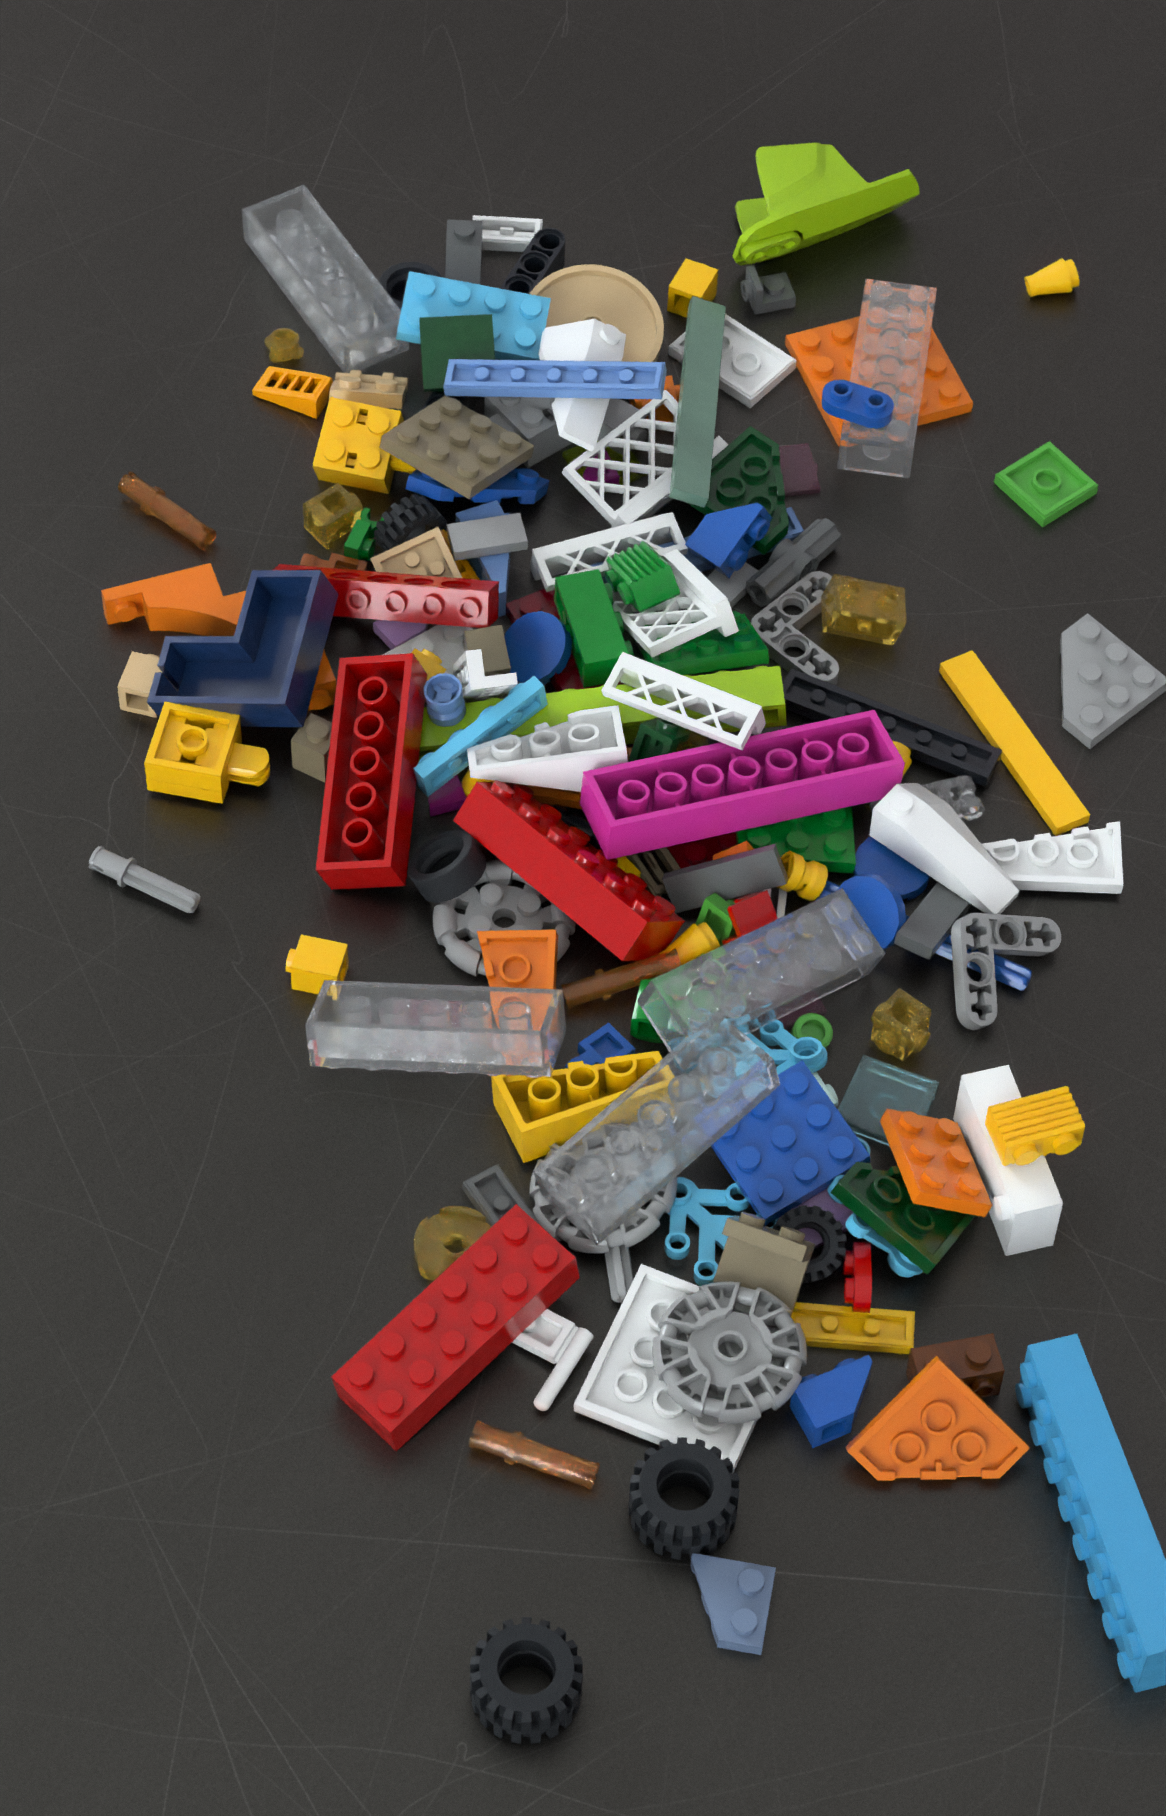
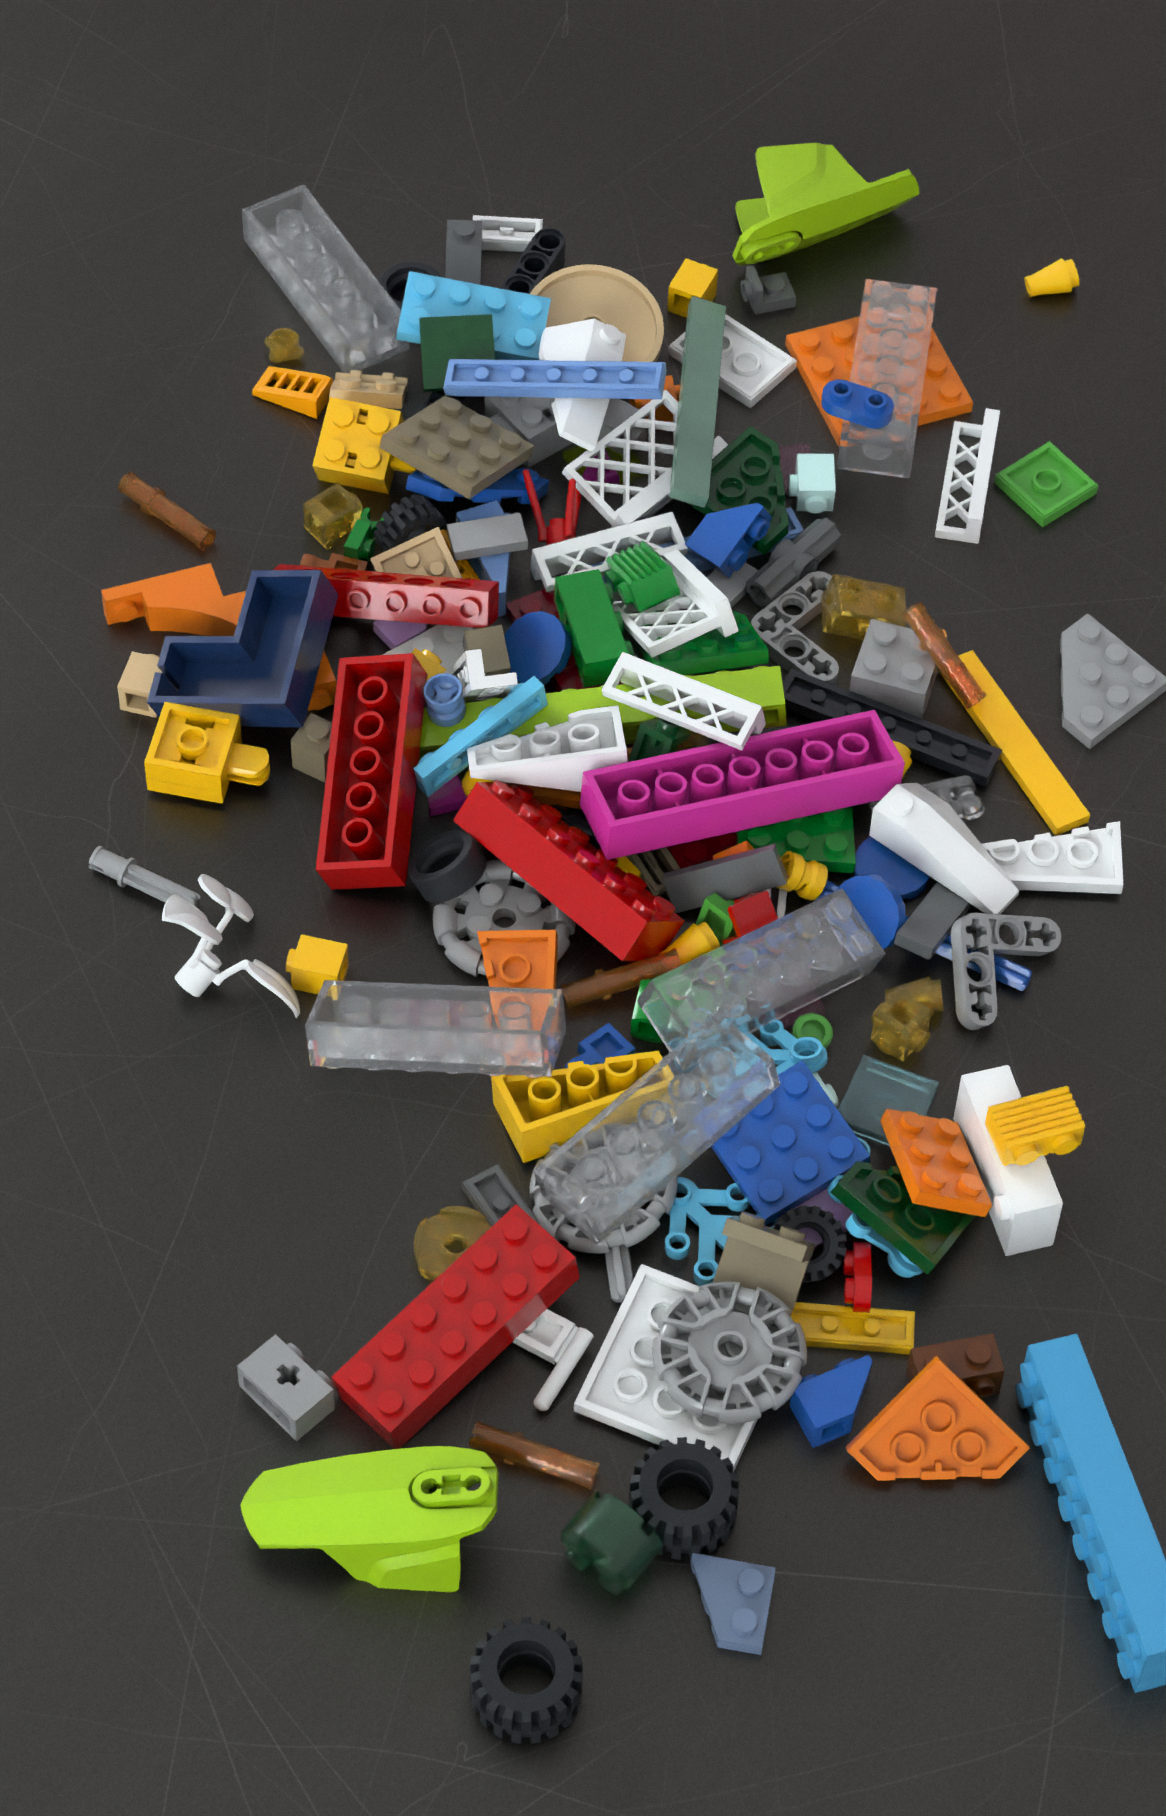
(203, 964): none -> white plant
(287, 1386): none -> light grey brick
(378, 1512): none -> lime piece
(560, 528): none -> red plant
(609, 1541): none -> clear green brick
(813, 482): none -> light aqua brick
(894, 669): none -> light grey brick
(924, 990): none -> clear yellow cone
(943, 654): none -> clear orange pin
(980, 476): none -> white fence

